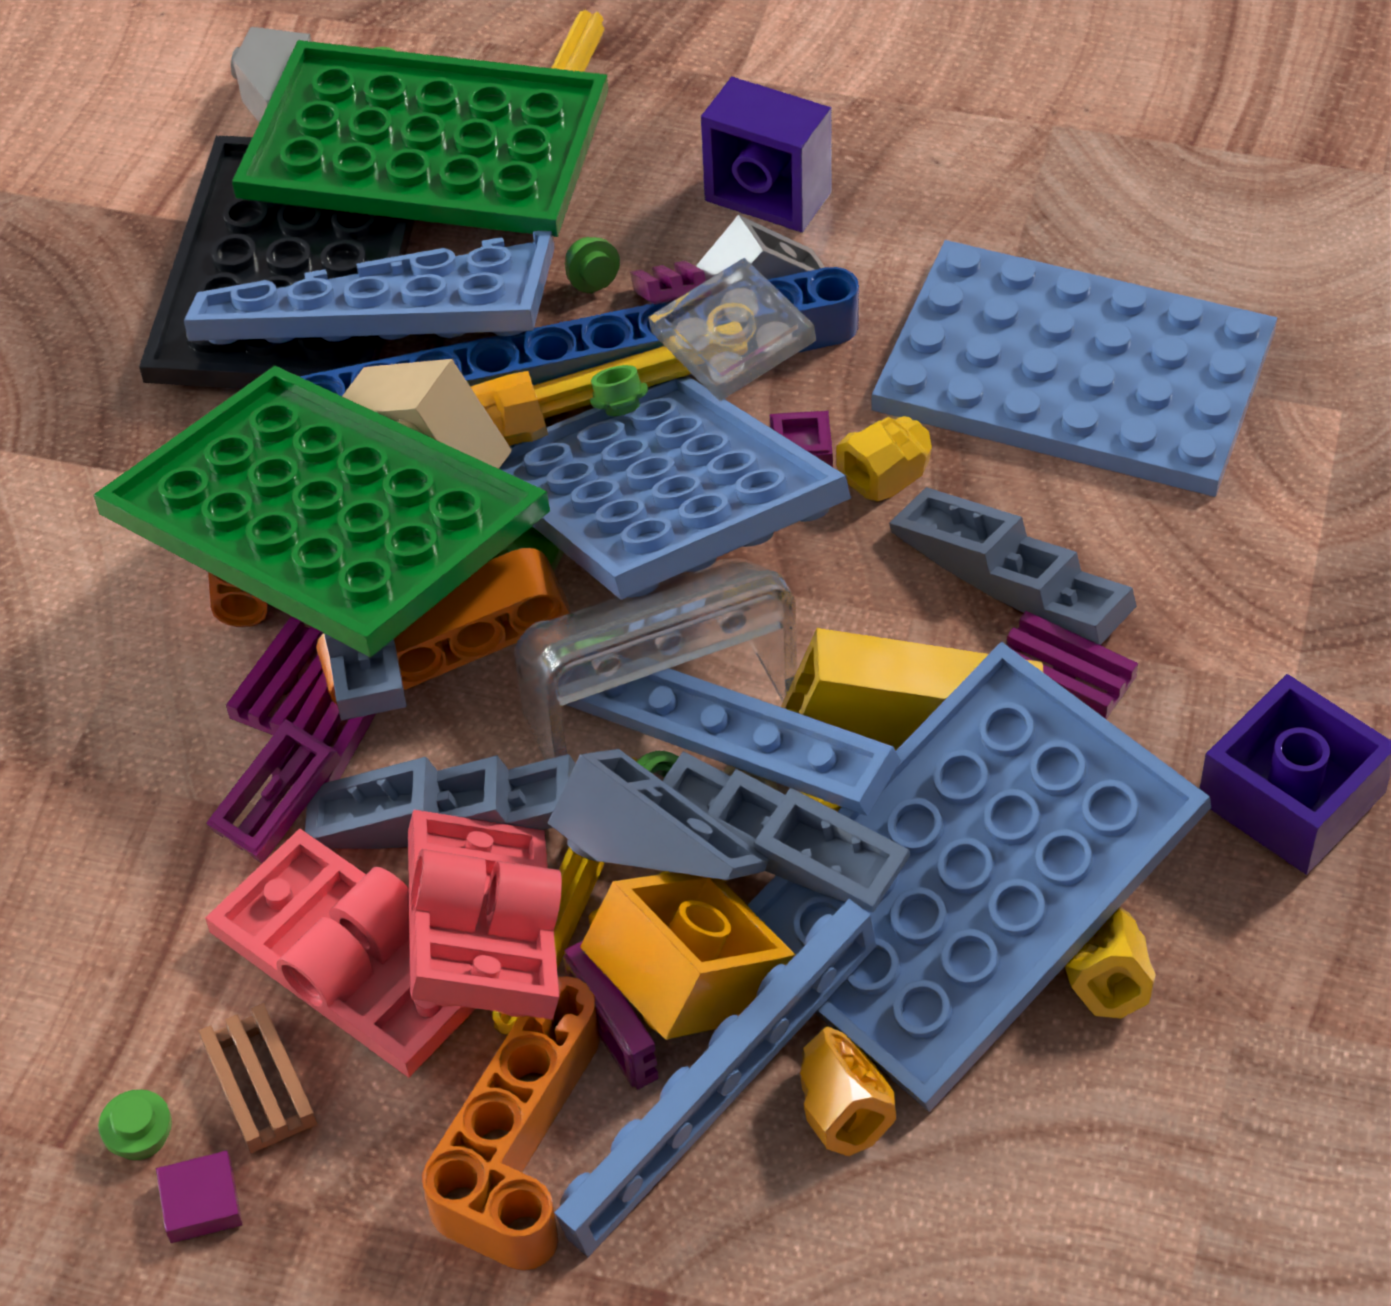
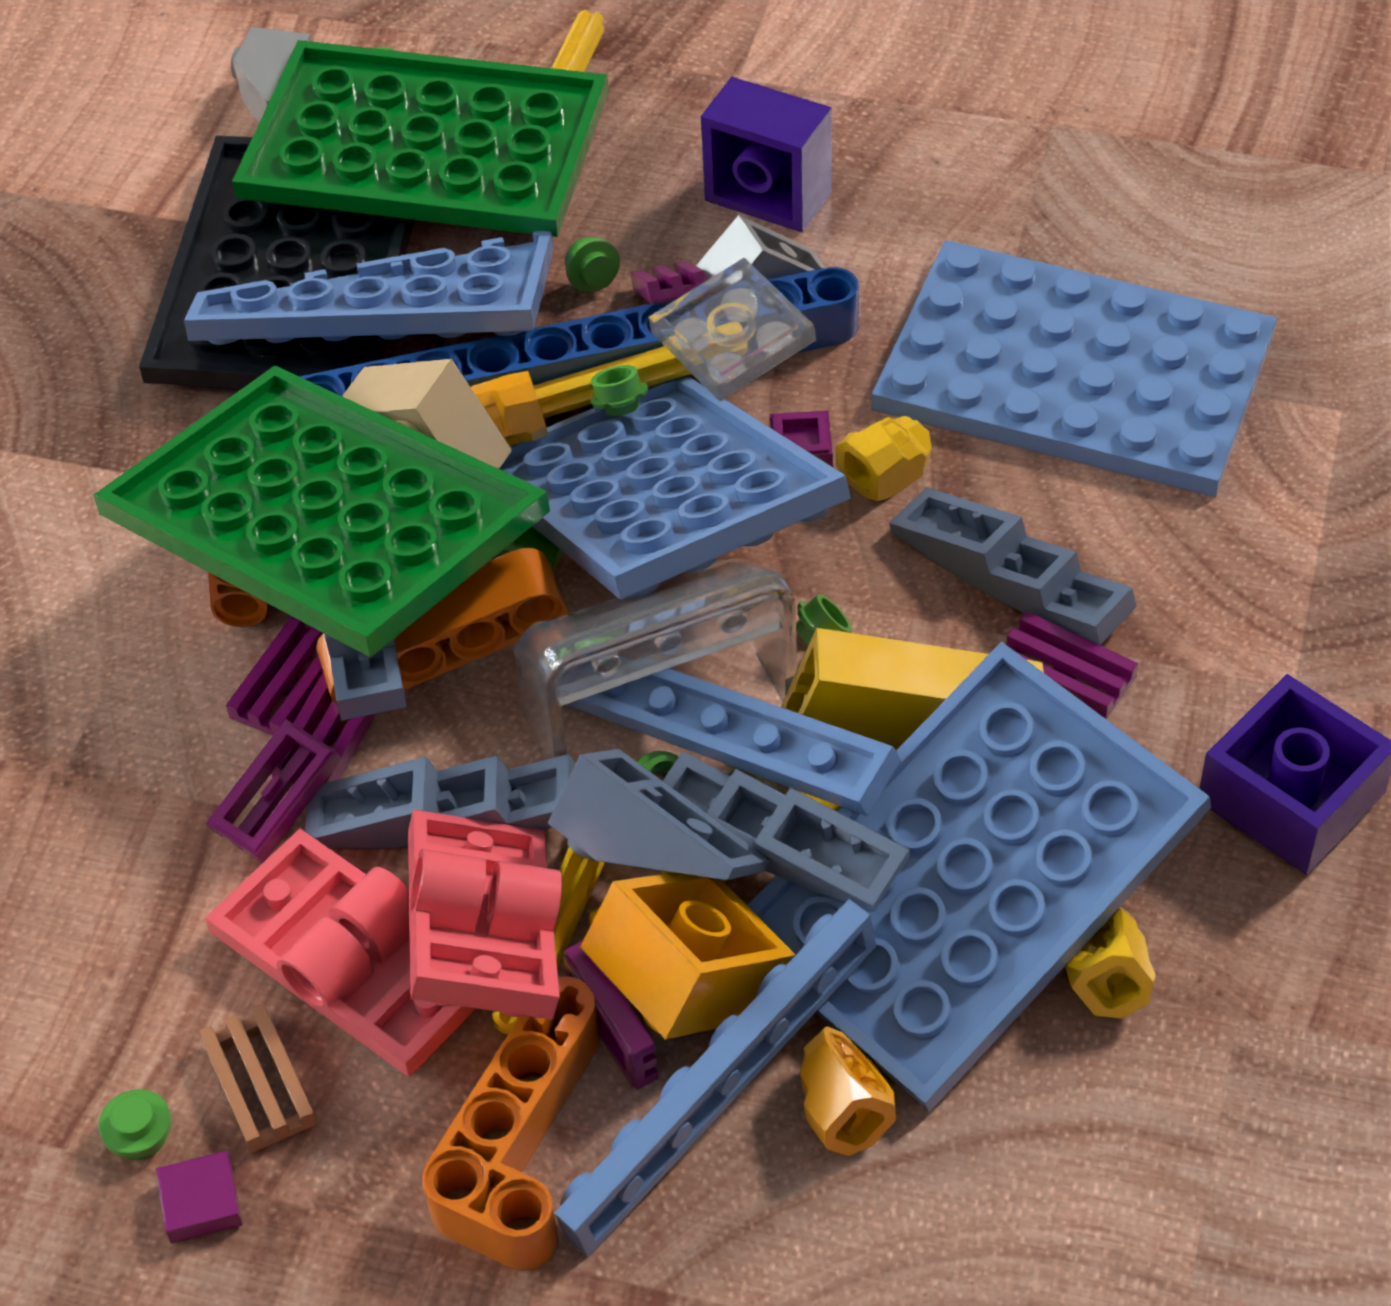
(820, 613): none -> bright green plate

